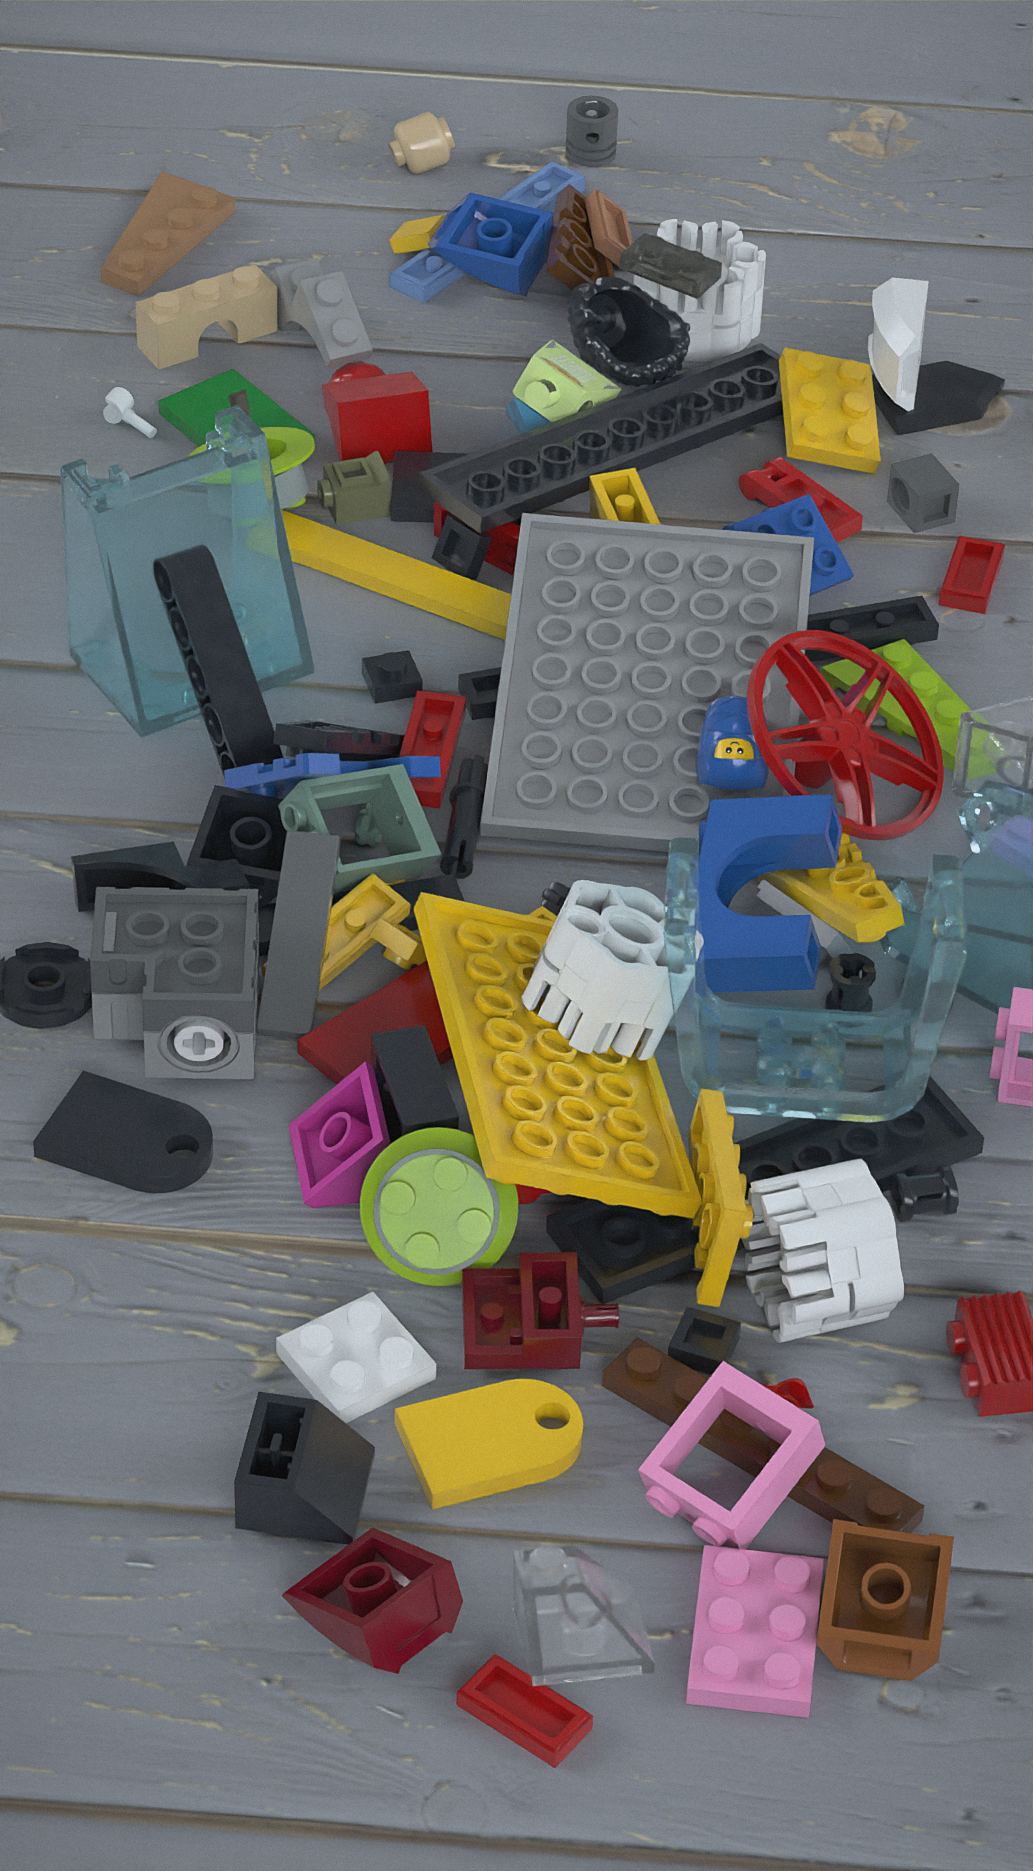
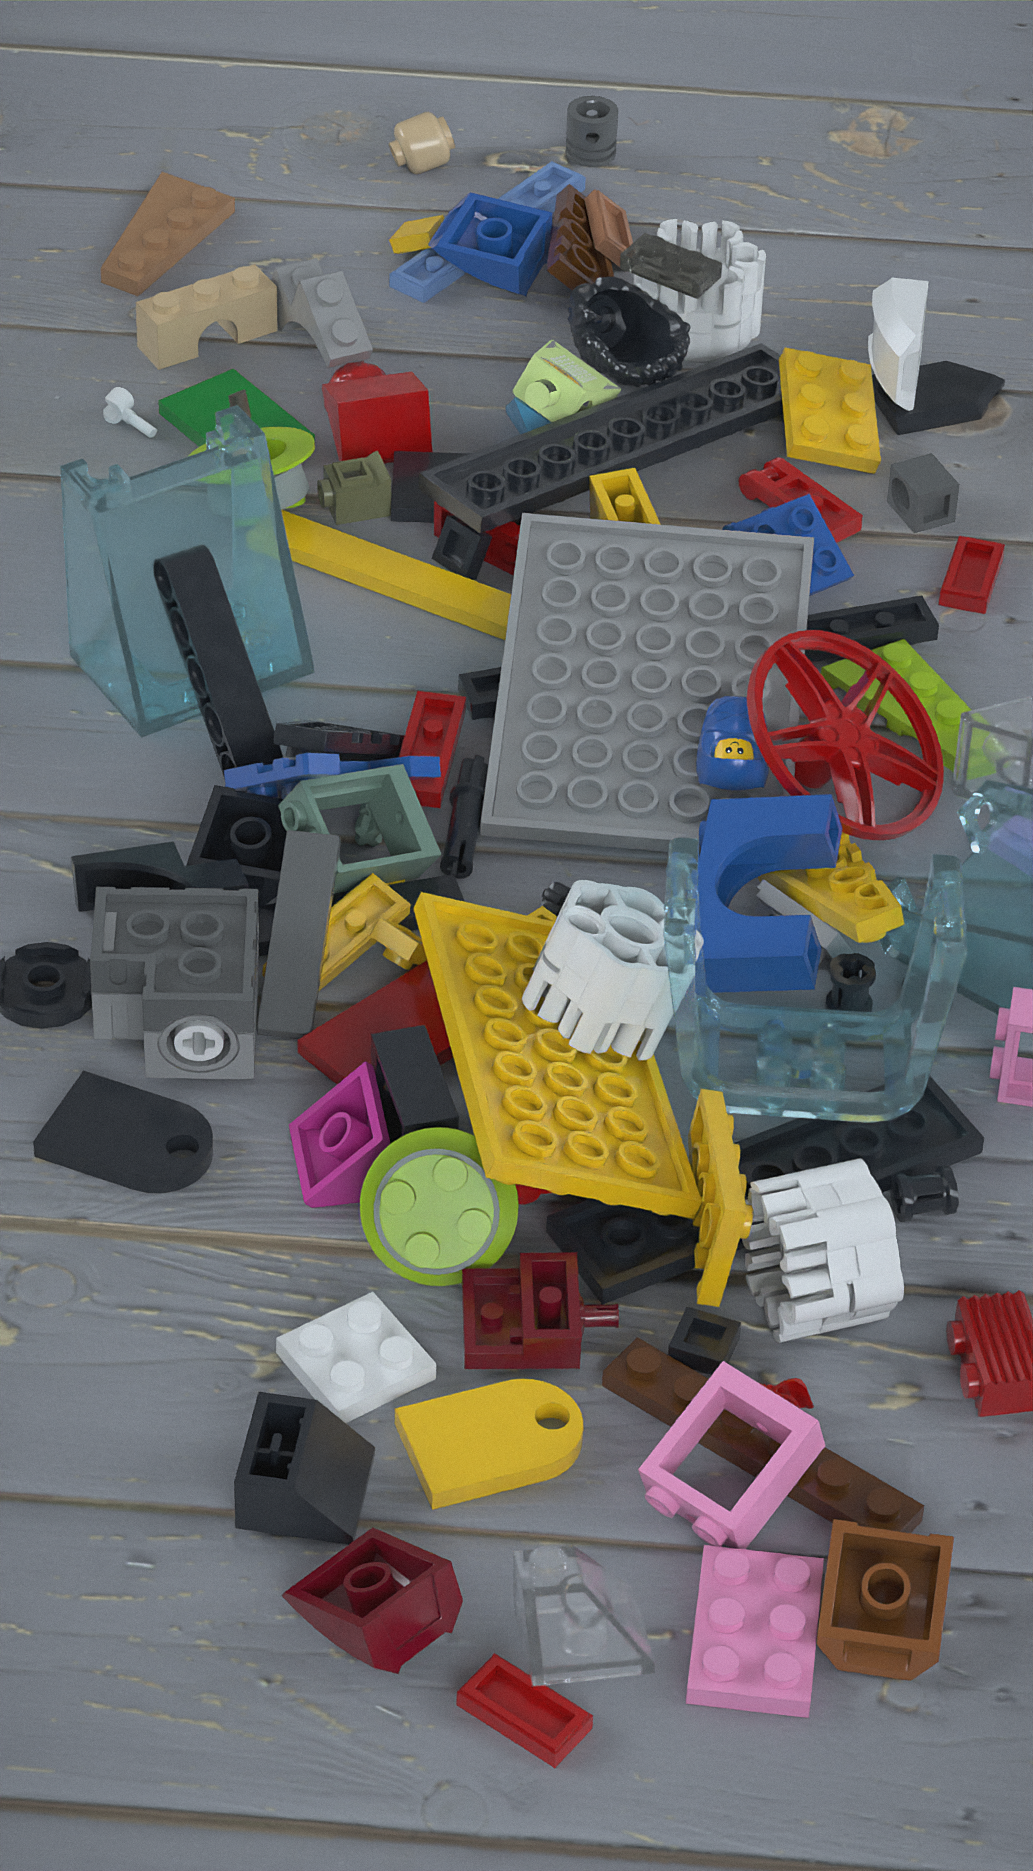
(391, 676): black plate -> none

